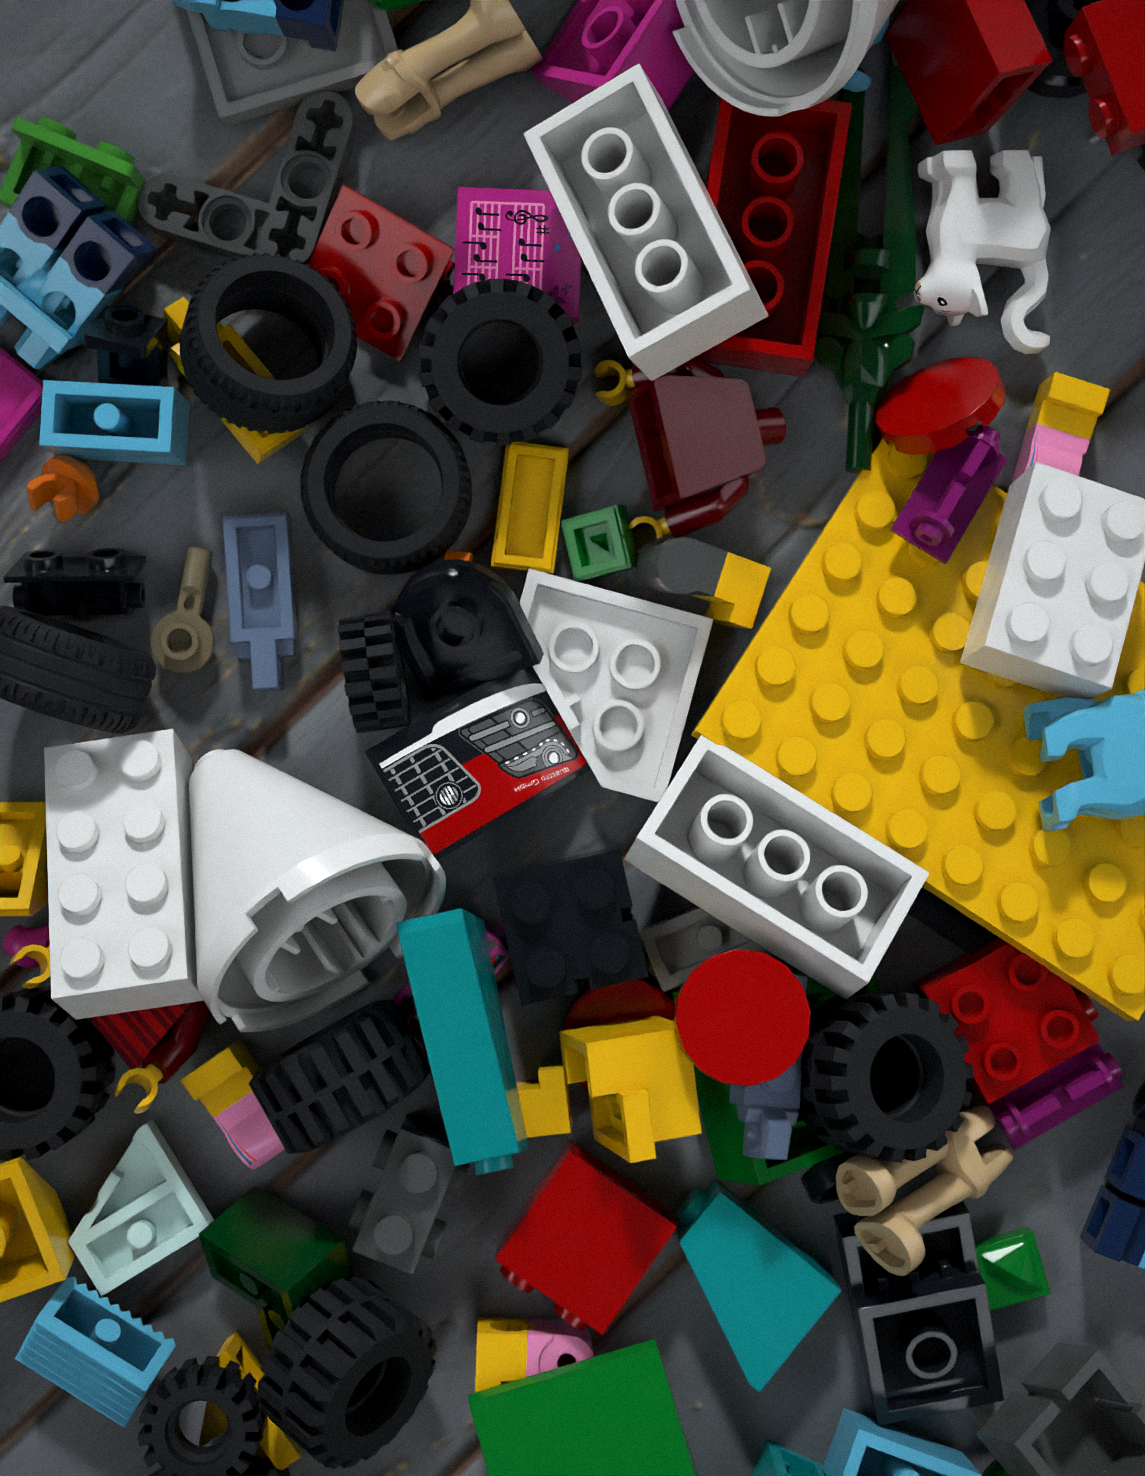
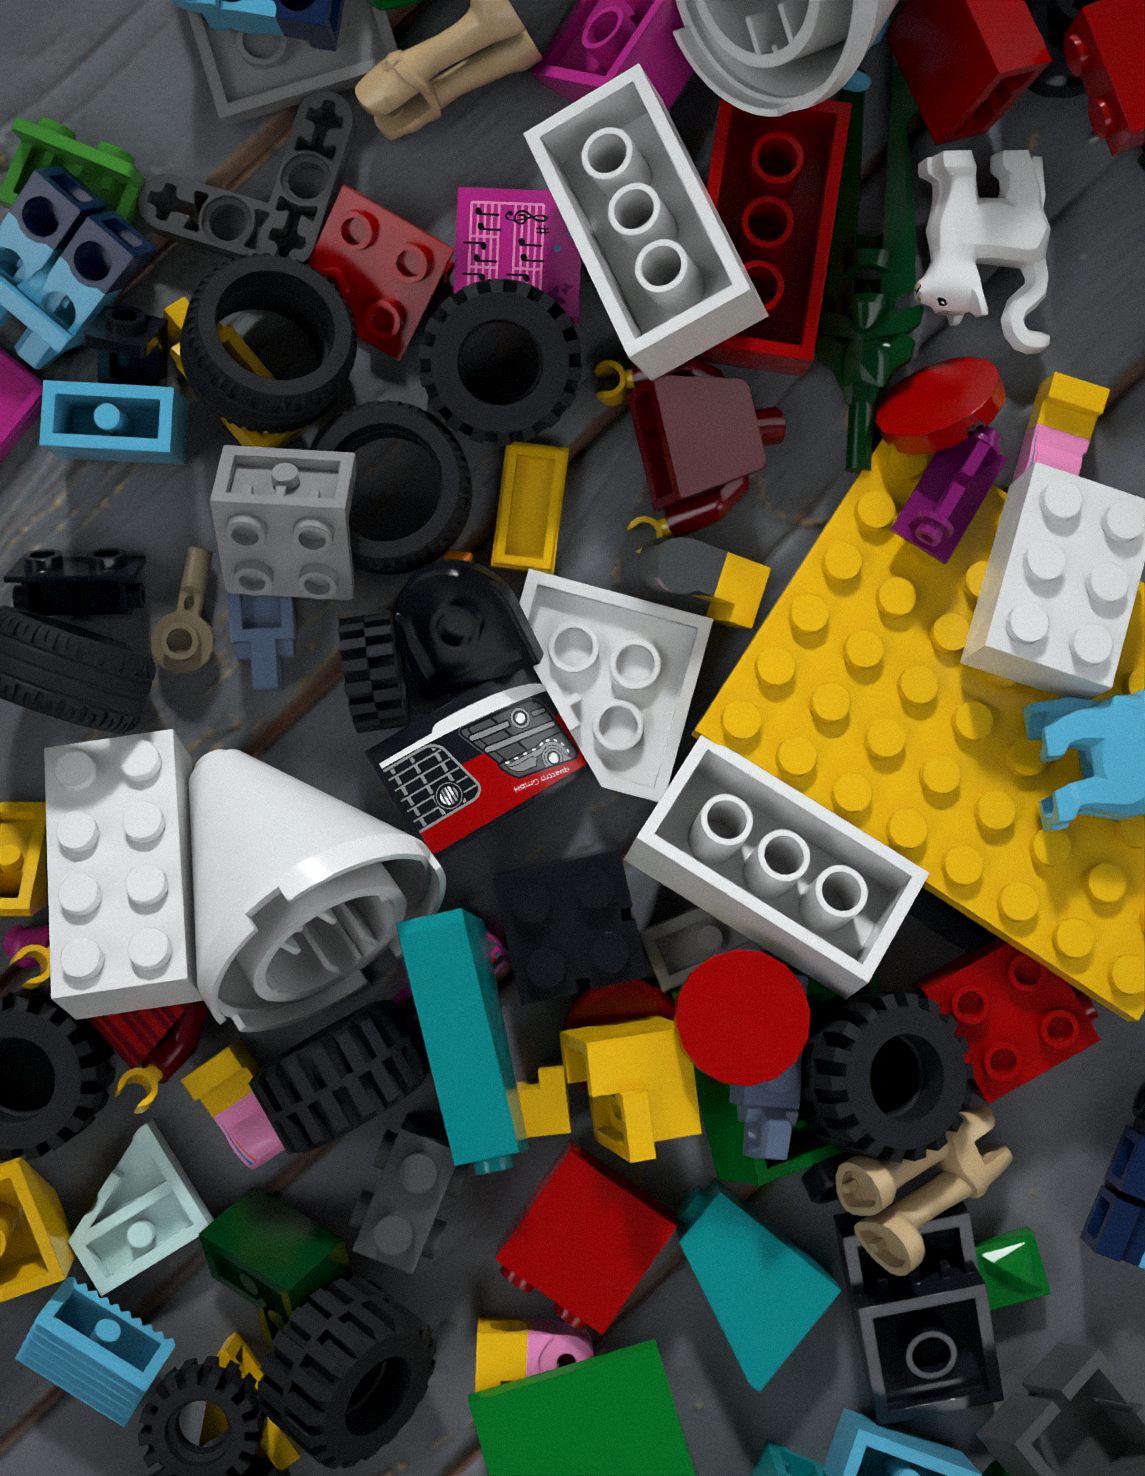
(67, 484): orange plate -> none
(284, 521): none -> light grey bracket
(600, 543): green tile -> none
(1056, 1095): magenta hinge -> none

